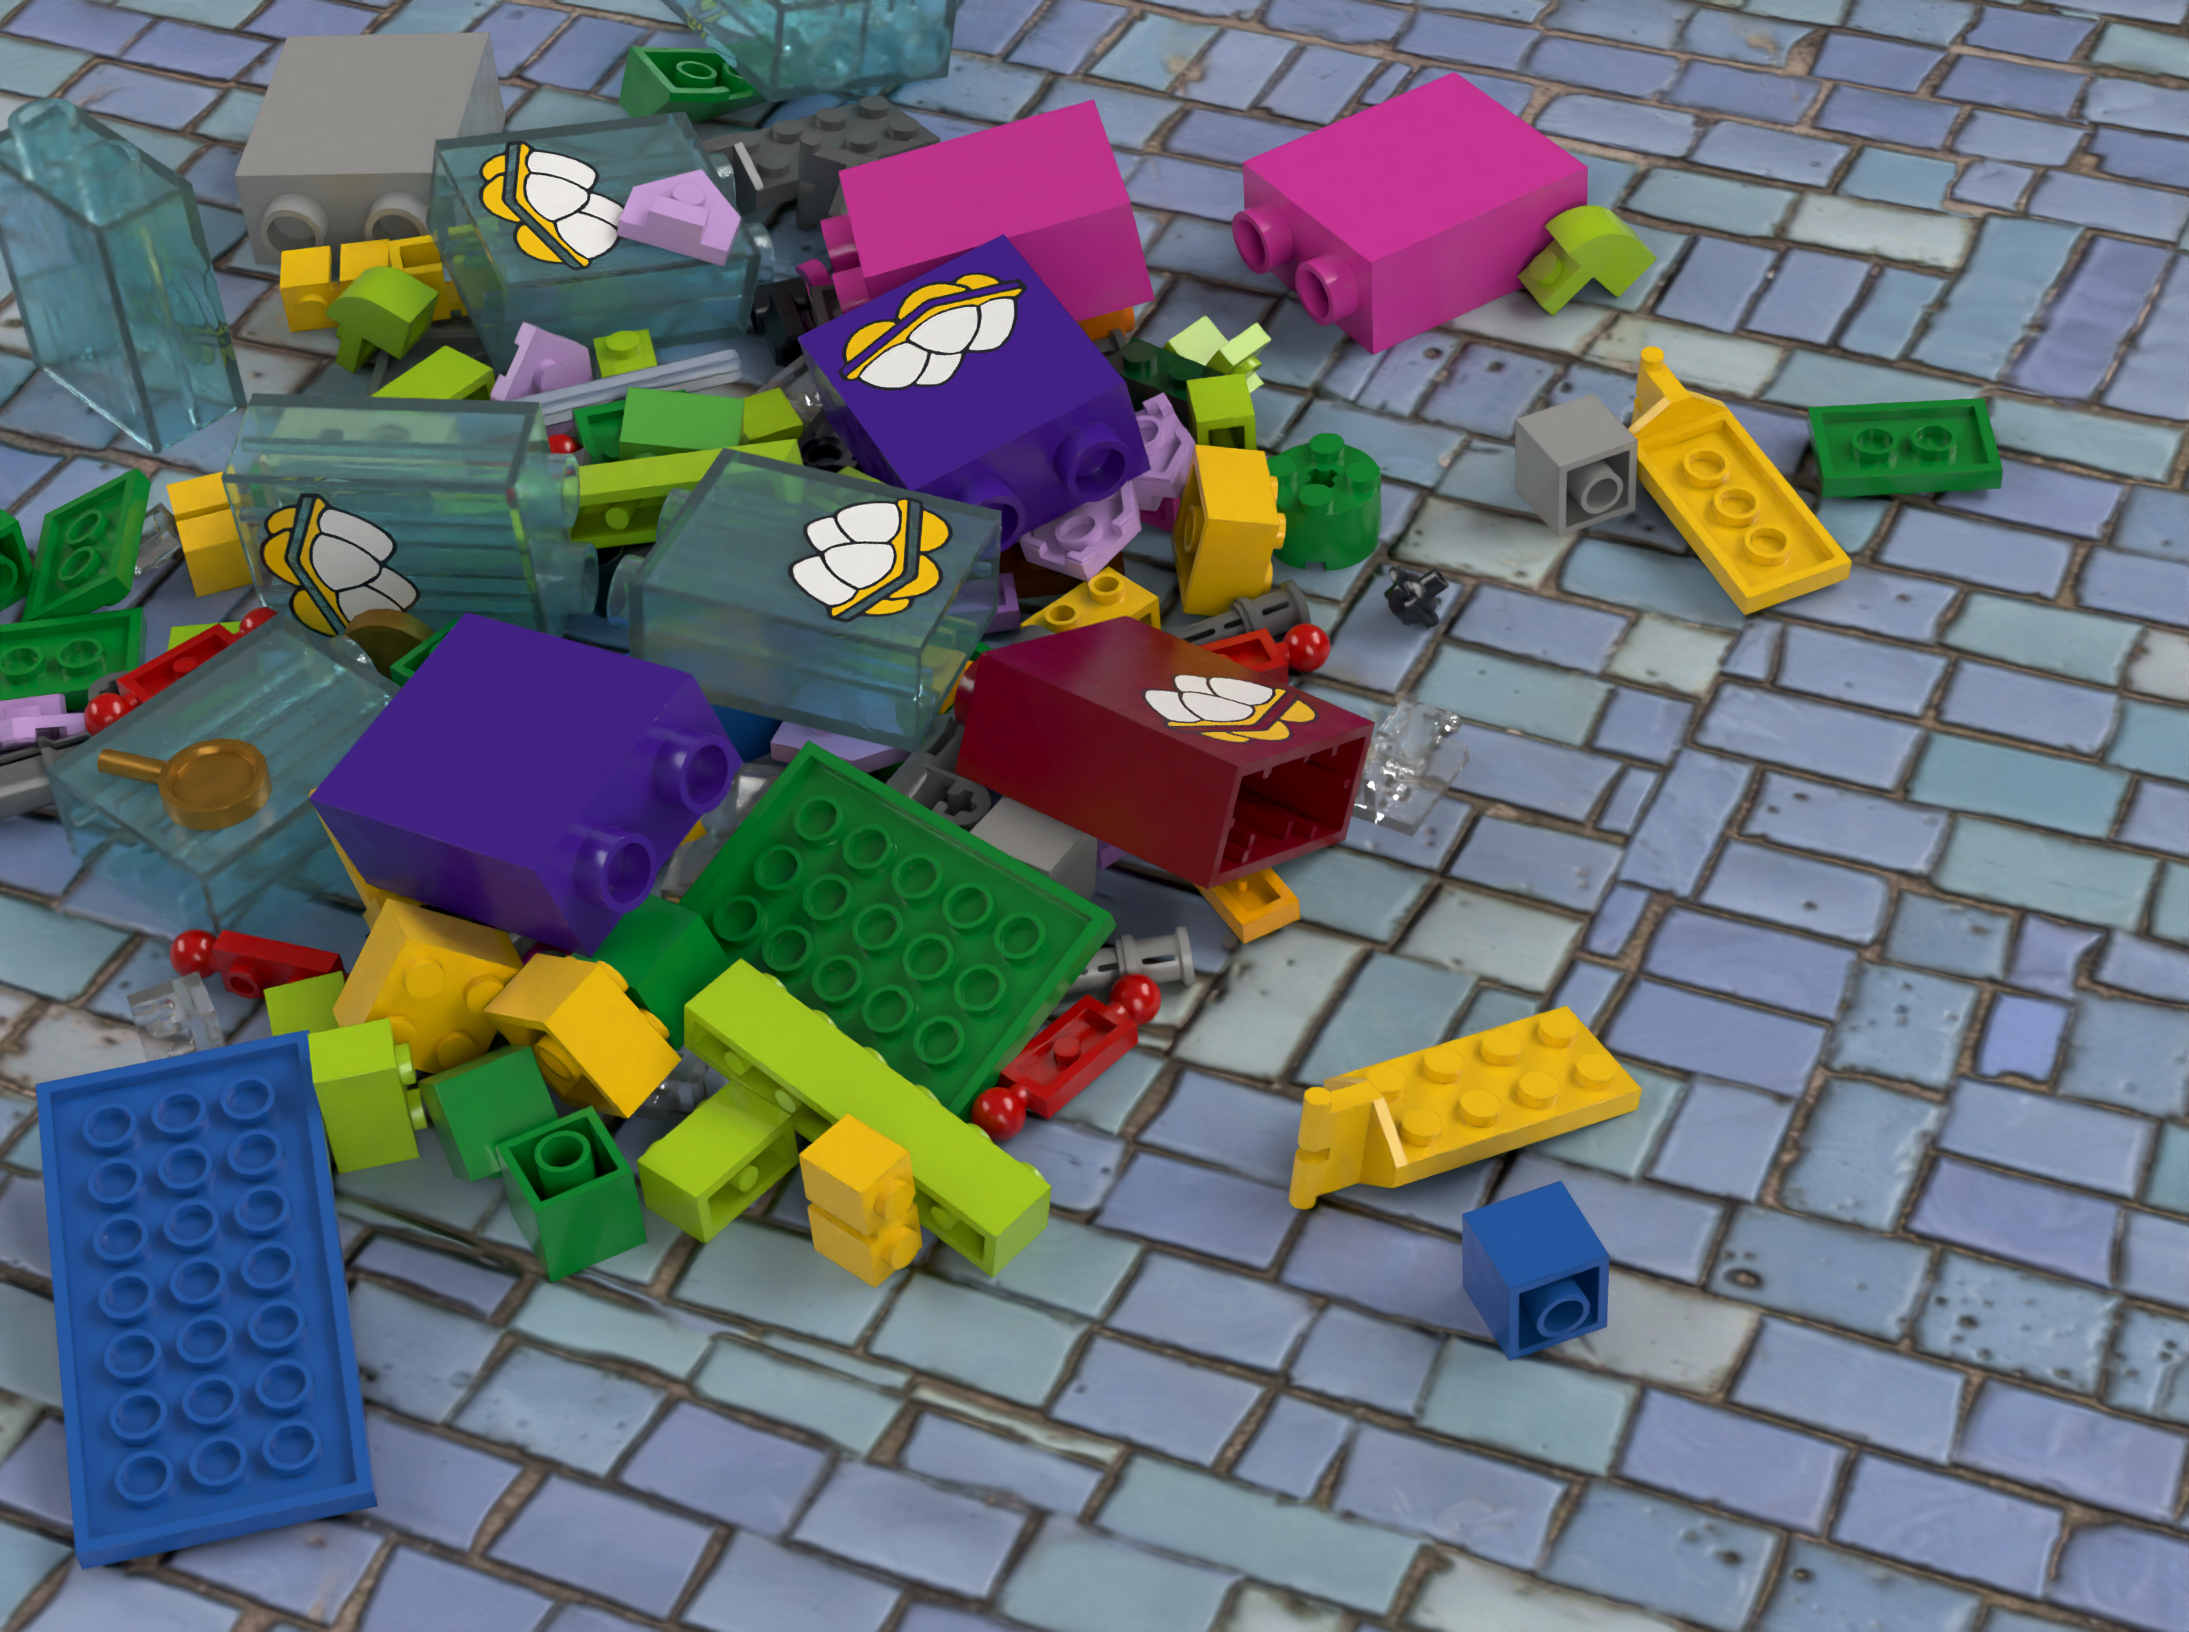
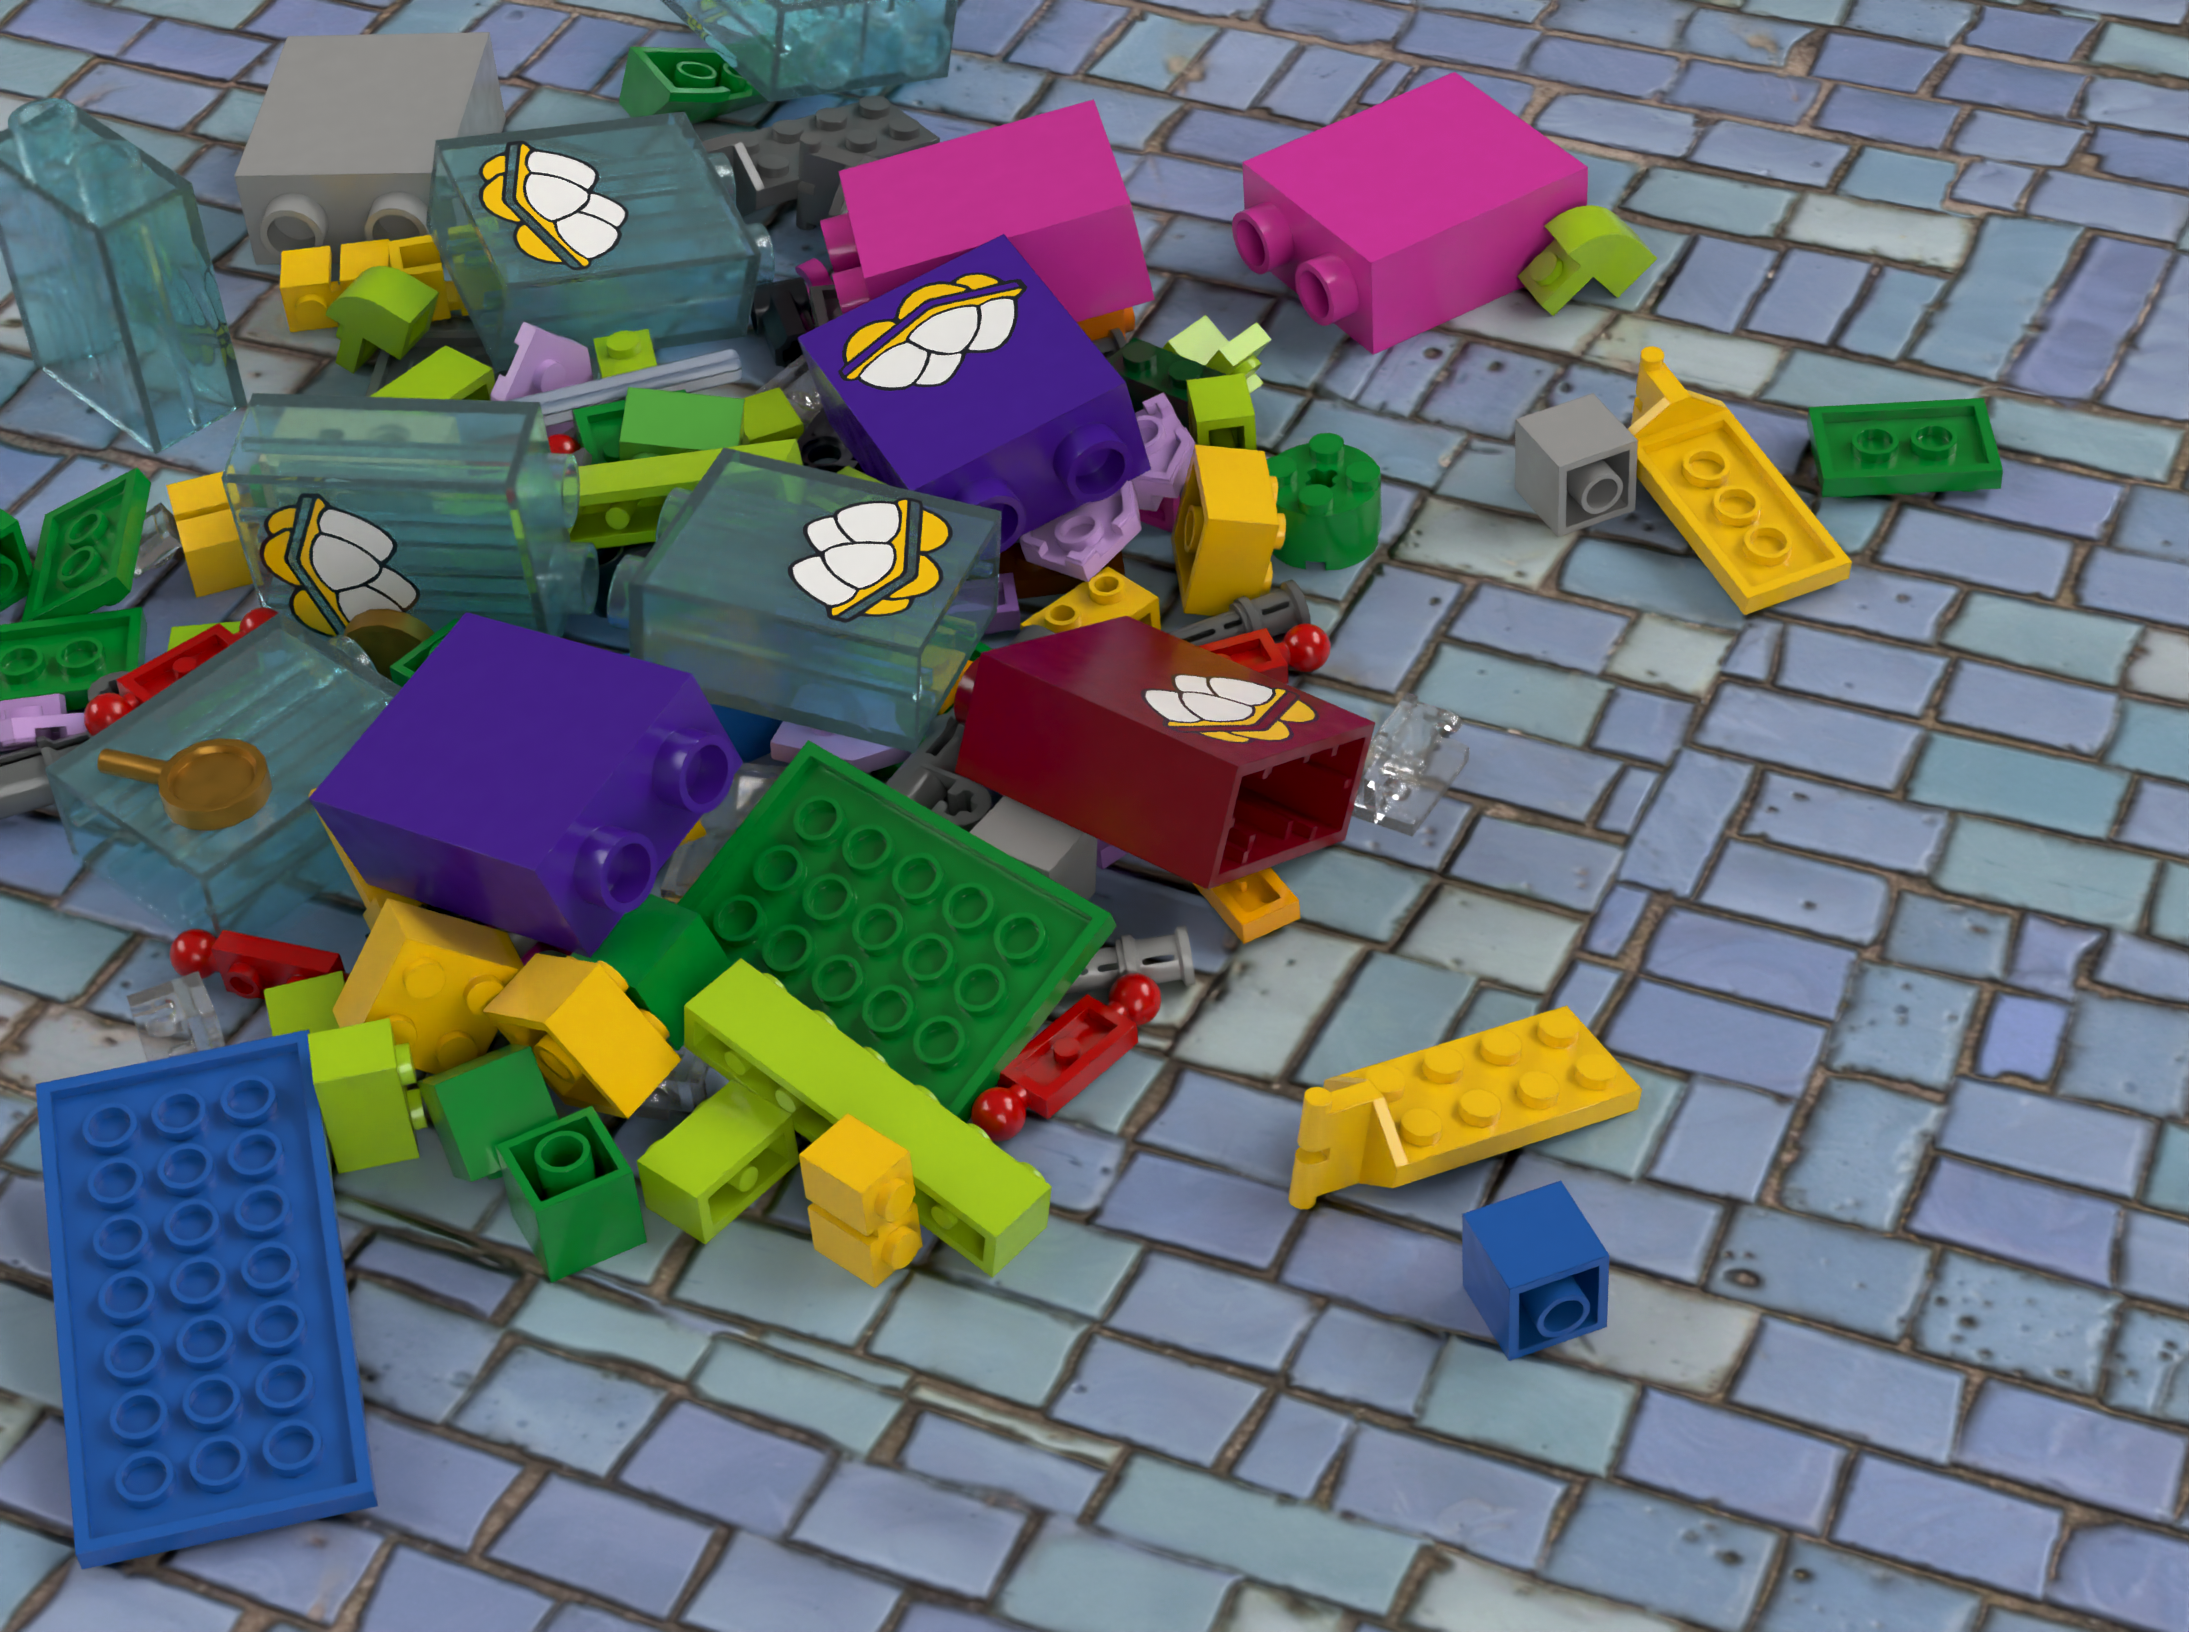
(682, 216): lavender plate -> none
(1414, 597): black plant -> none

